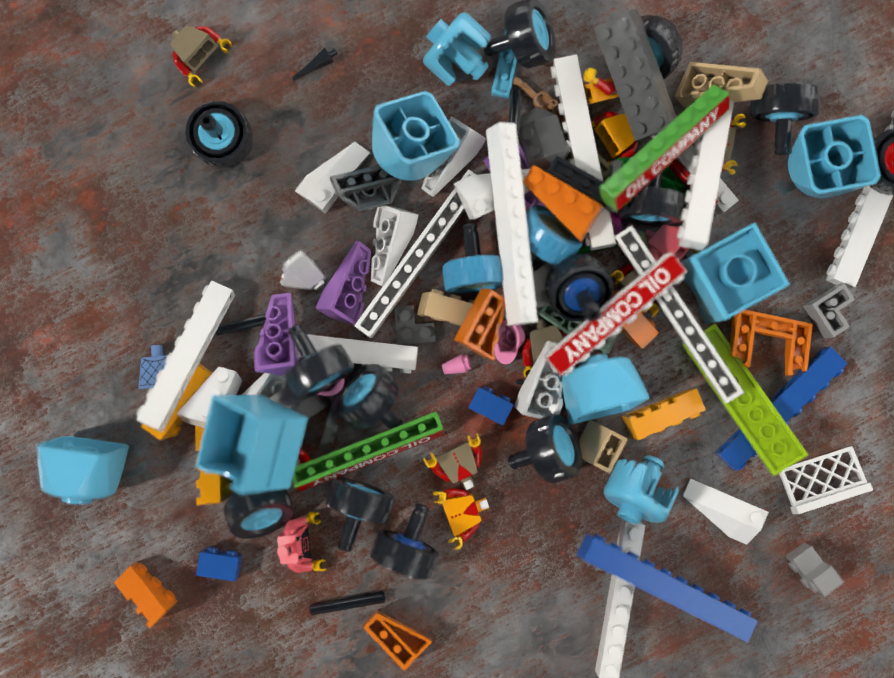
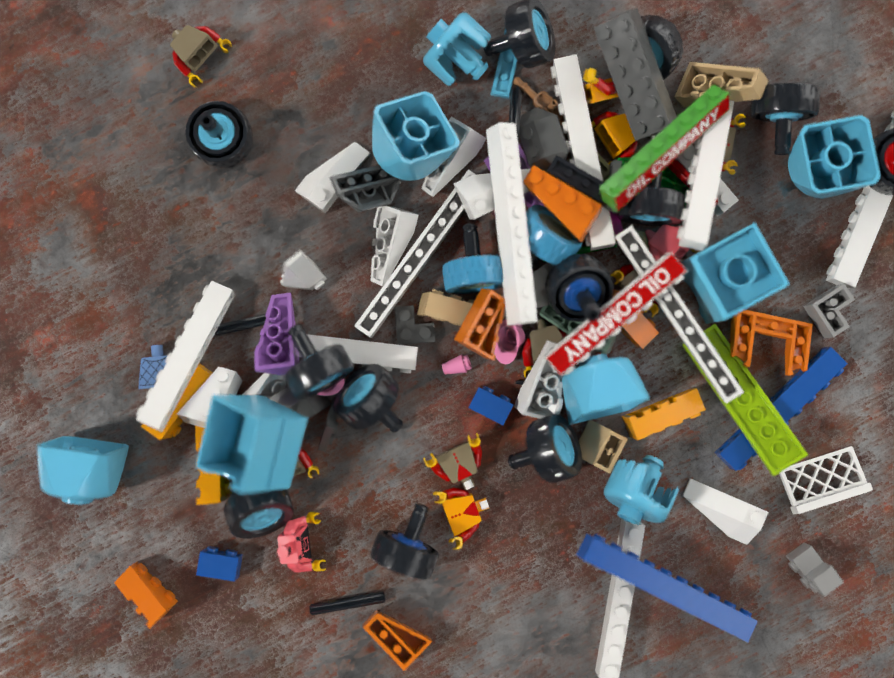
(322, 59): black piece -> none
(345, 290): medium lavender wedge -> none
(359, 503): black wheel -> none
(367, 452): bright green brick -> none

